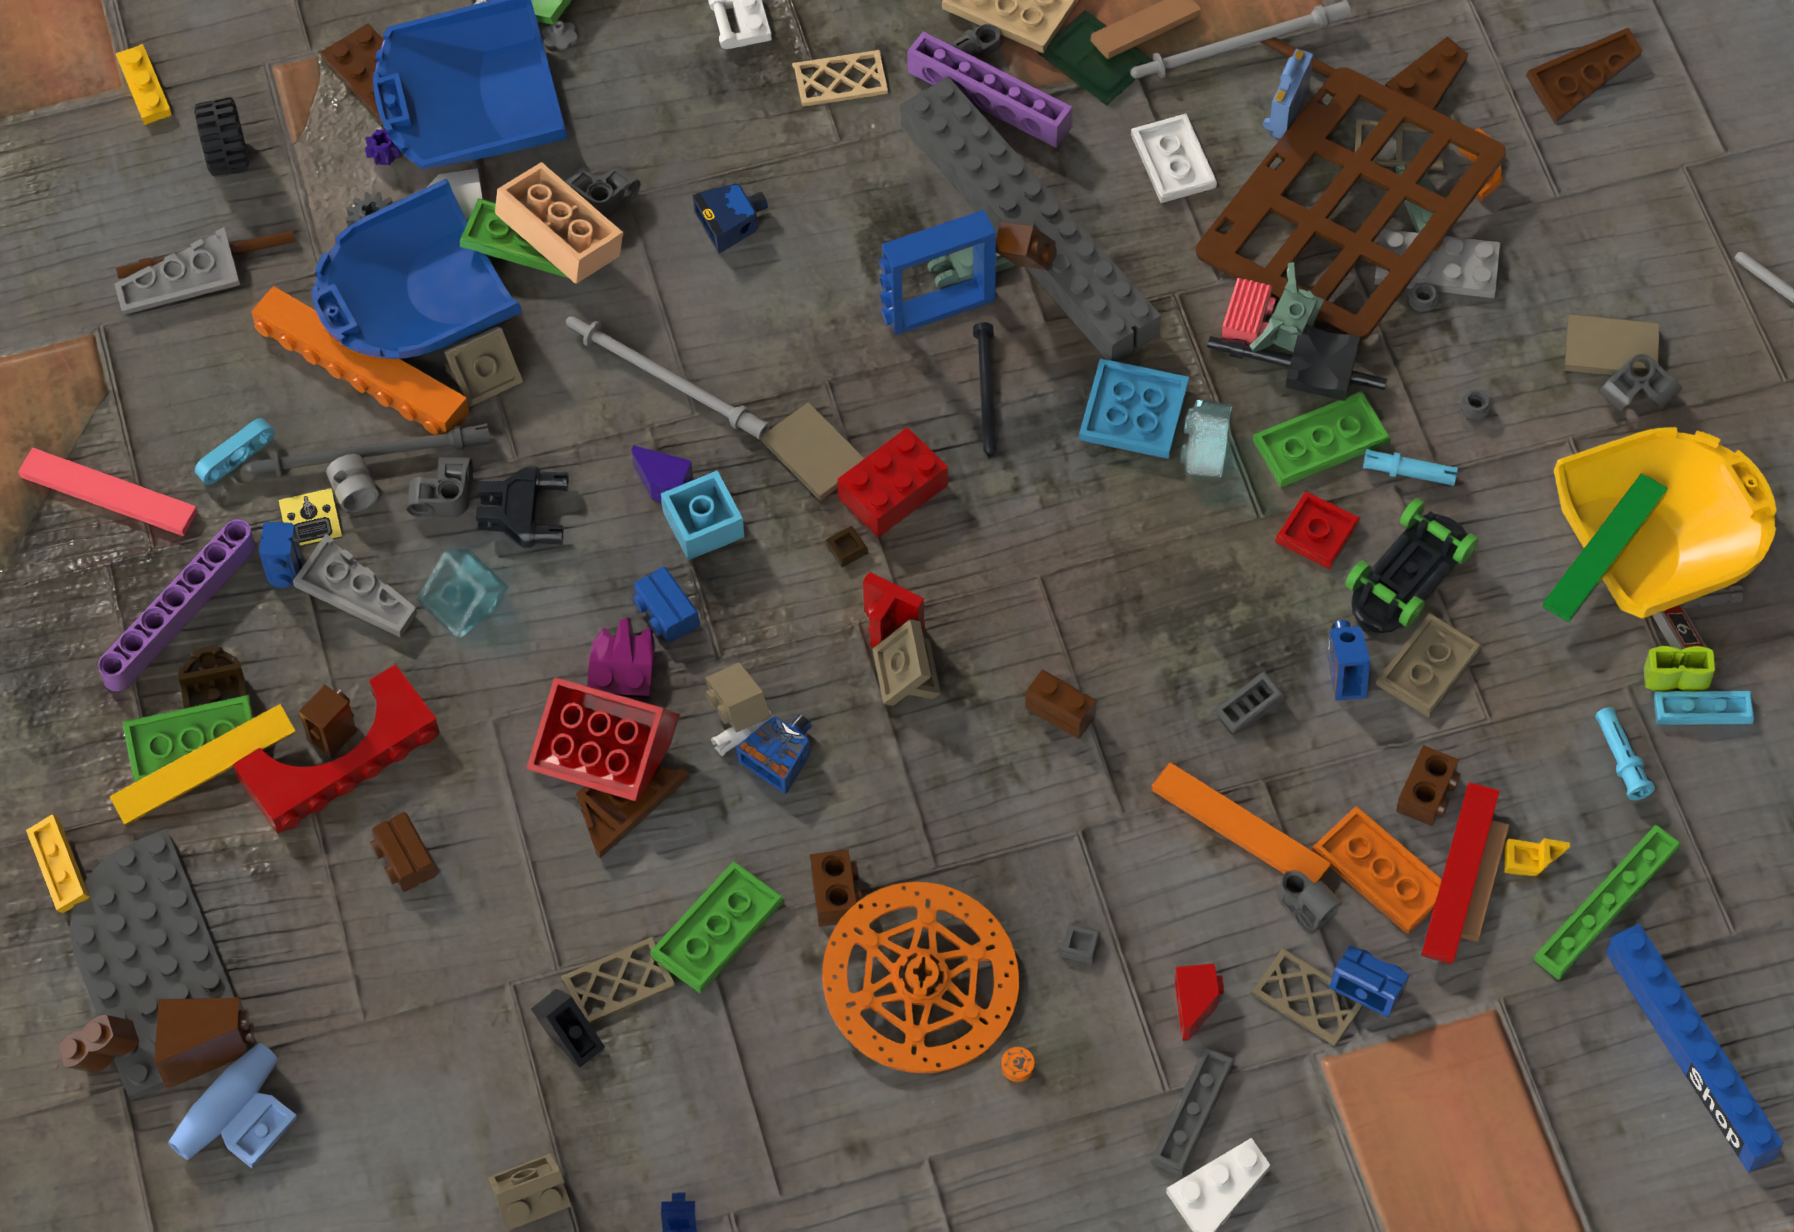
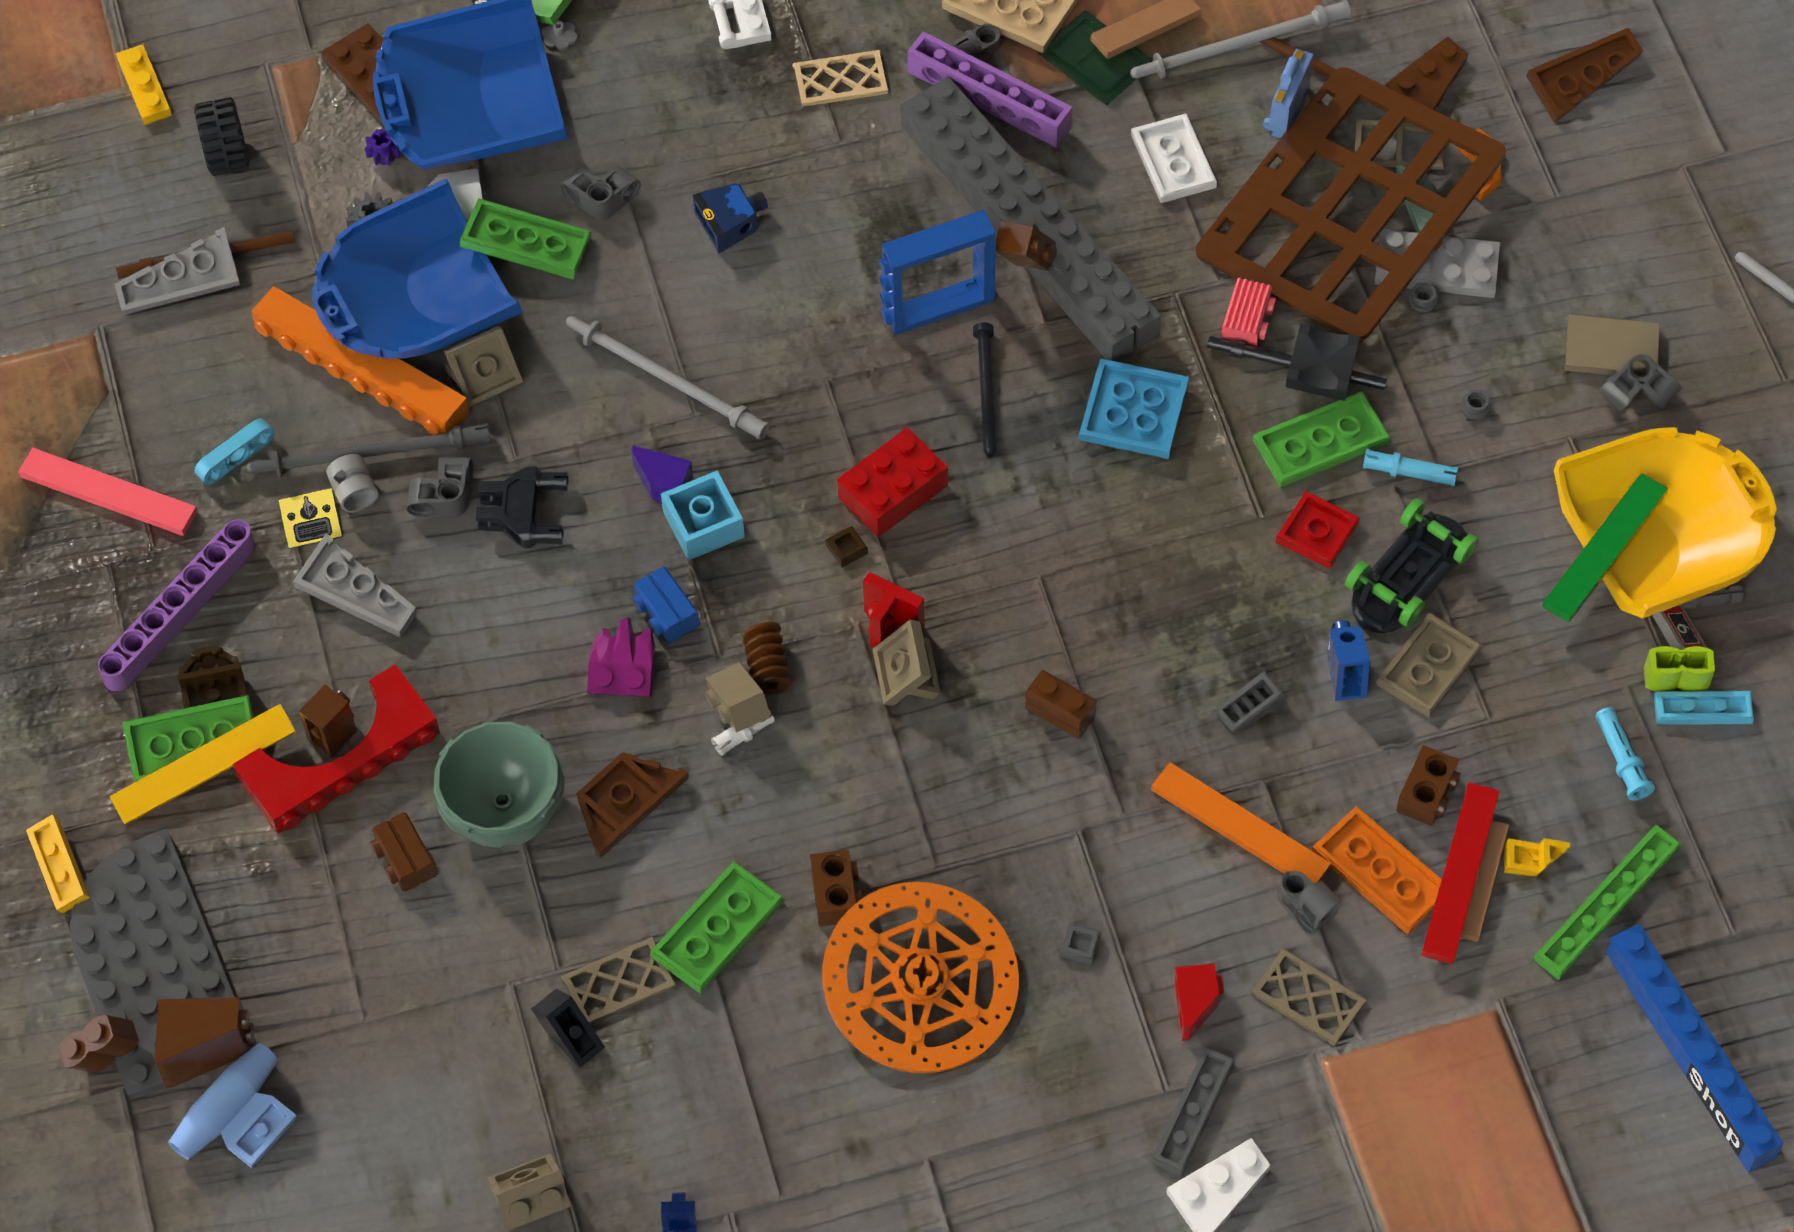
(280, 553): blue brick -> none
(461, 591): clear light blue slope -> none
(495, 765): none -> sand green rock
(558, 222): light nougat brick -> none
(601, 739): red slope -> none
(766, 657): none -> reddish brown piece
(777, 751): torso -> none
(812, 450): dark tan tile -> none
(961, 266): sand green hinge -> none
(1017, 1064): orange tile -> none
(1208, 438): clear light blue brick -> none
(1290, 317): sand green piece -> none
(1369, 980): blue brick -> none

